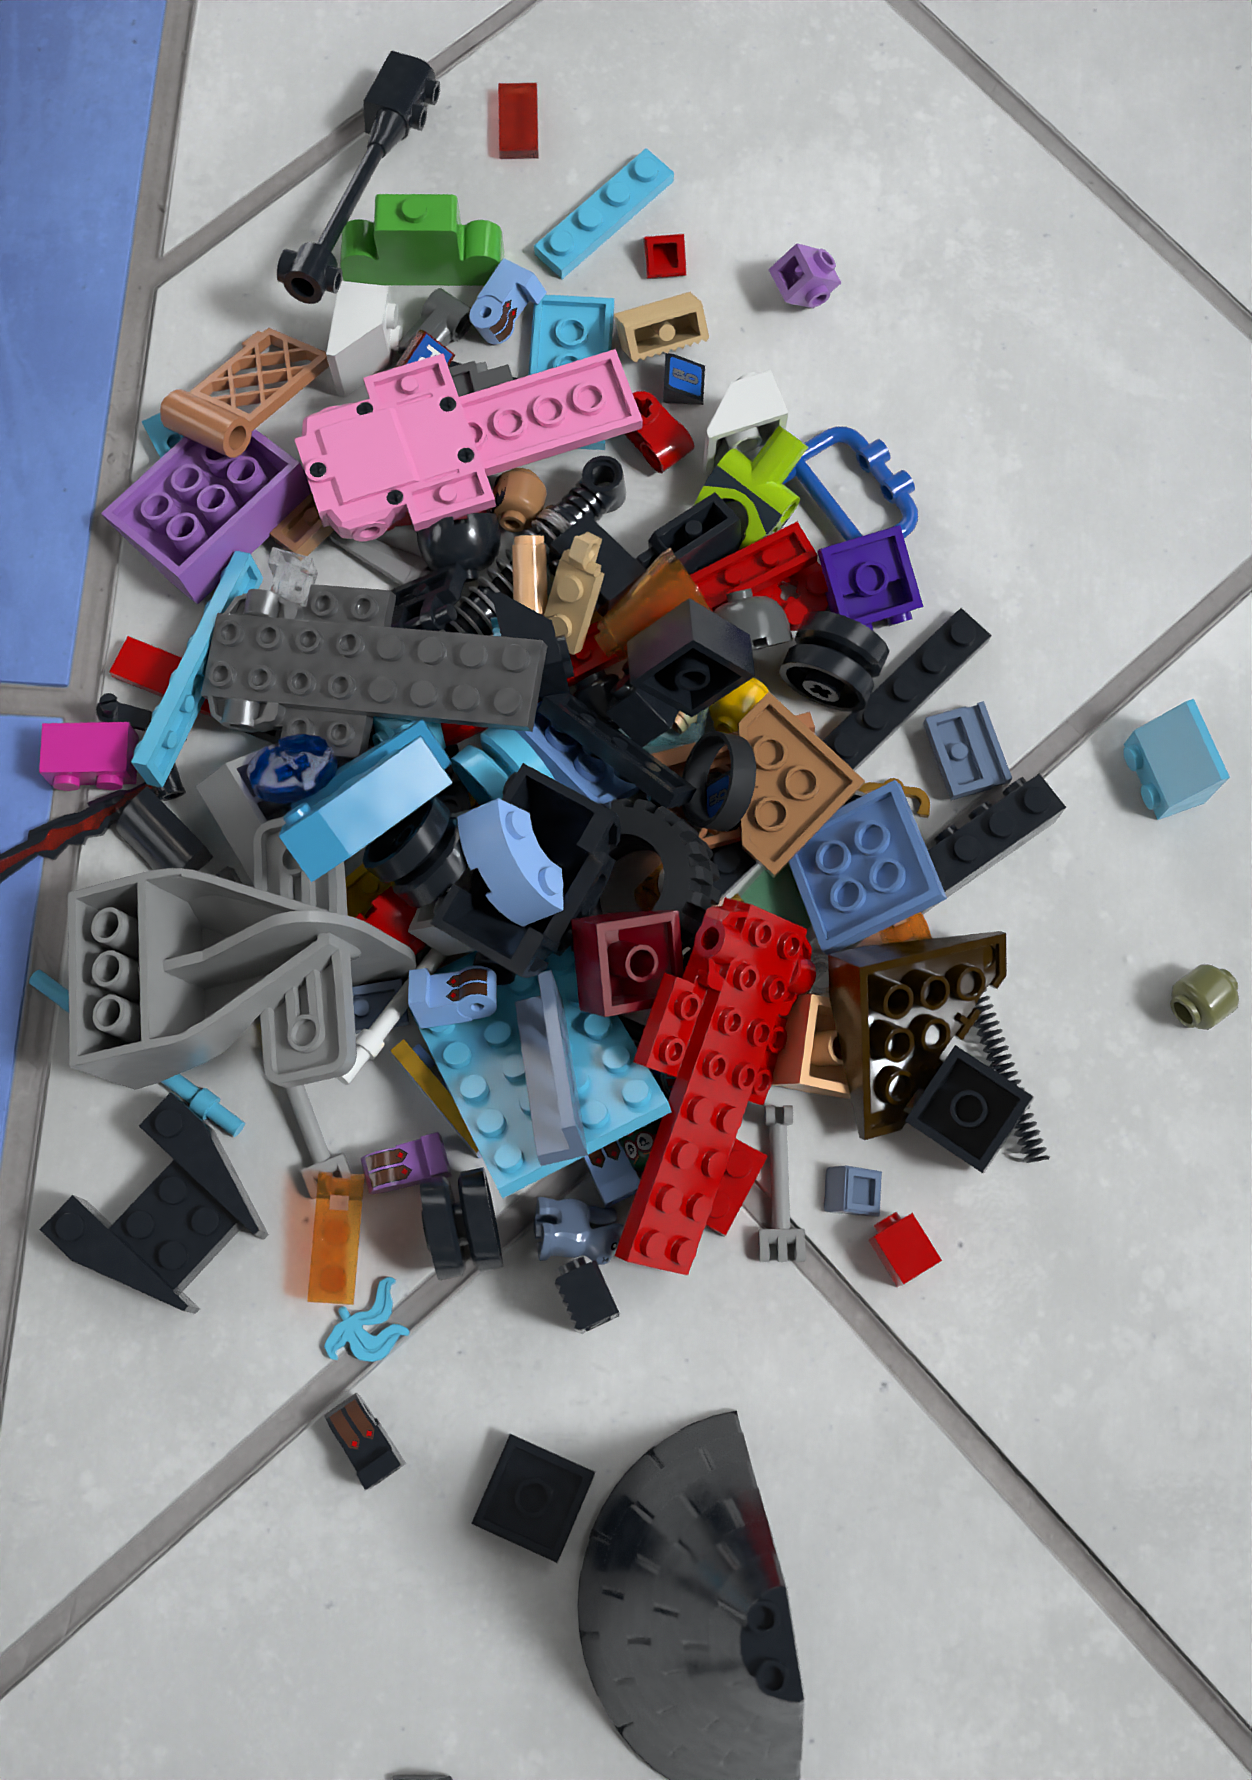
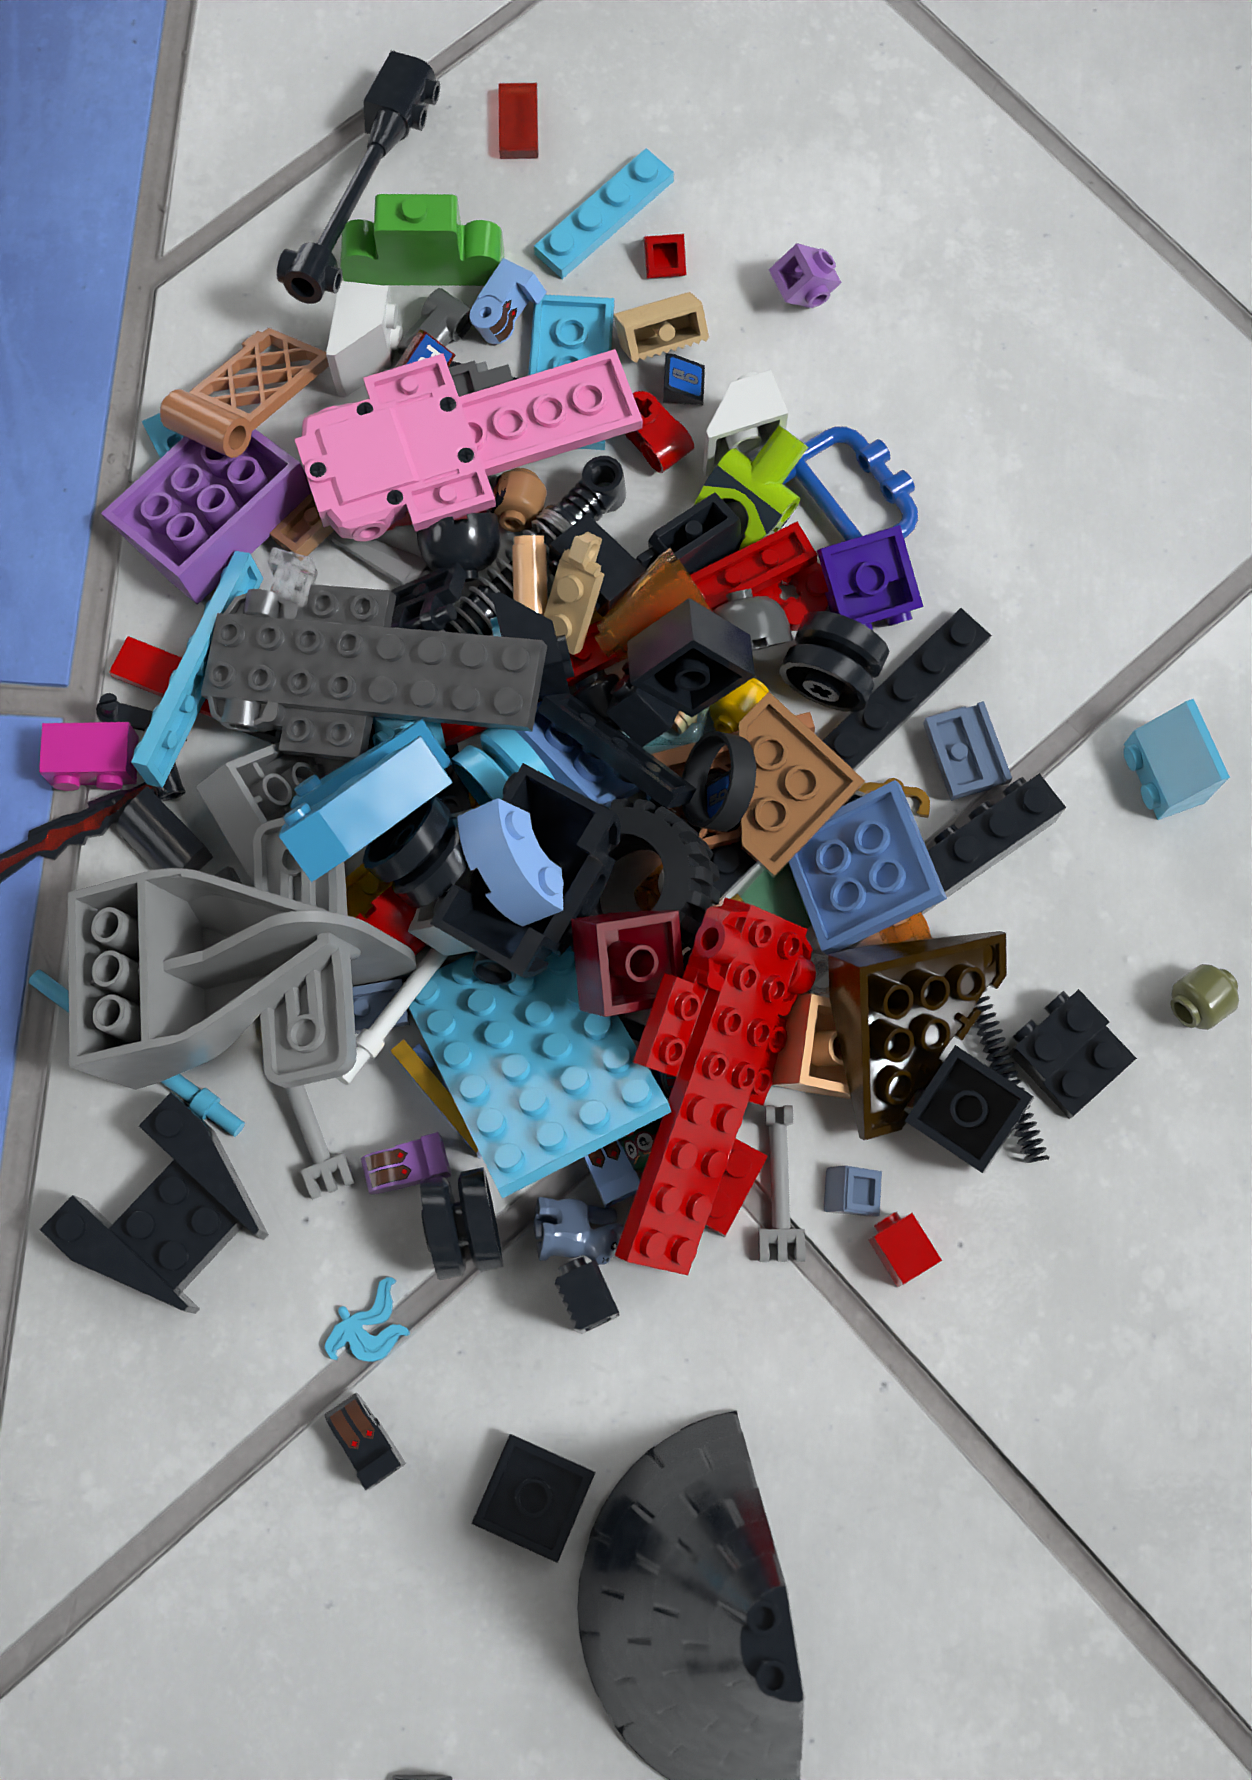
(292, 769): clear blue tile -> none
(335, 1240): clear orange plate -> none
(452, 995): light blue leg -> none
(550, 1075): sand blue fence -> none
(1071, 1052): none -> black plate

